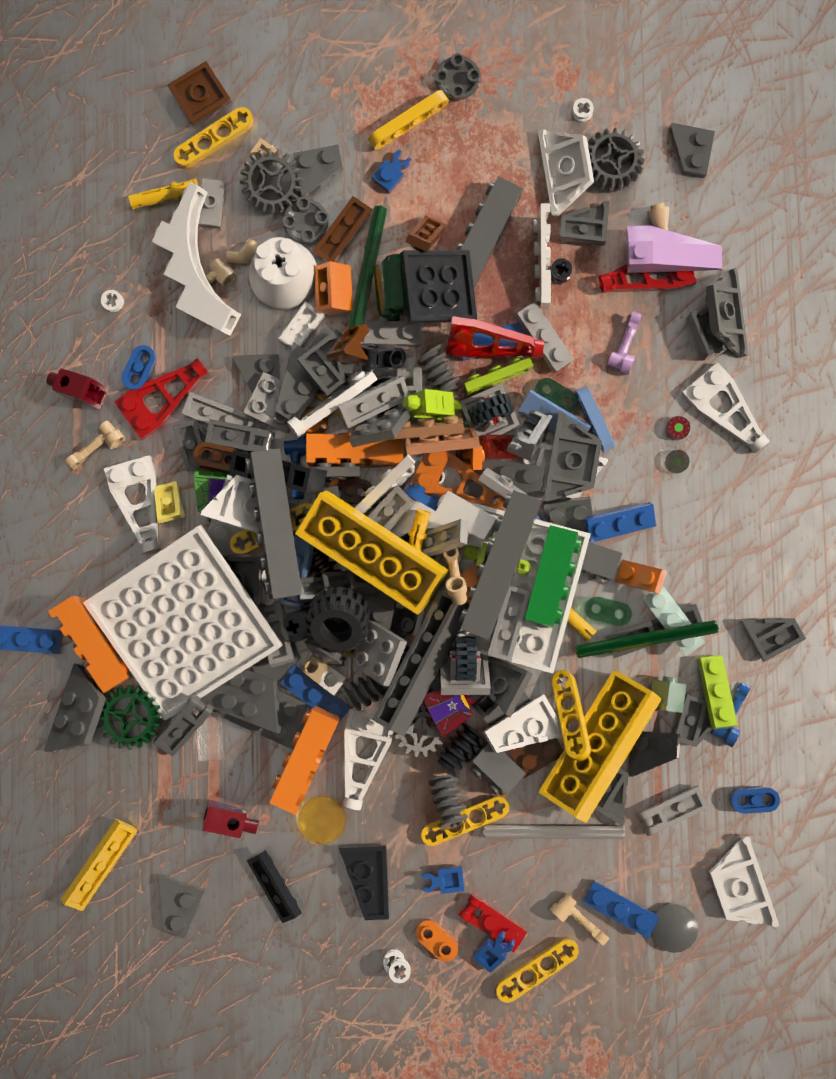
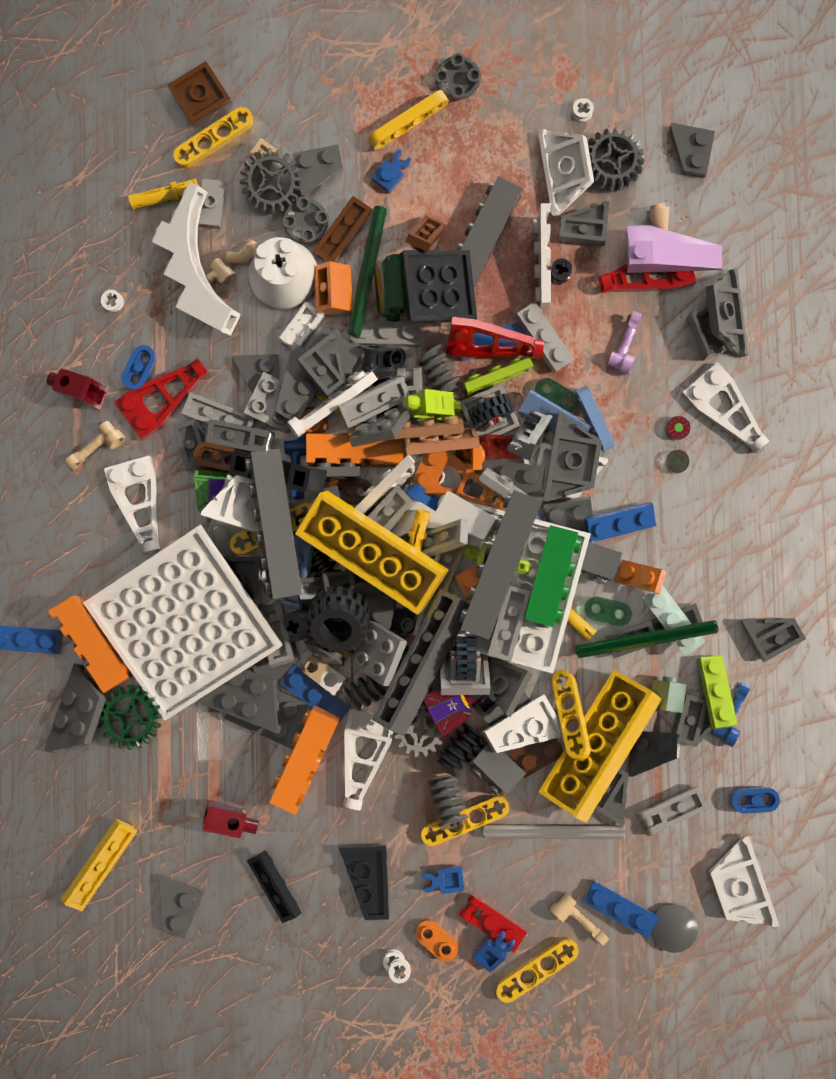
(168, 502): light yellow slope -> none
(183, 725): dark grey plate -> none
(322, 820): clear yellow tile -> none
(348, 346): reddish brown slope -> none
(455, 585): tan brick -> none

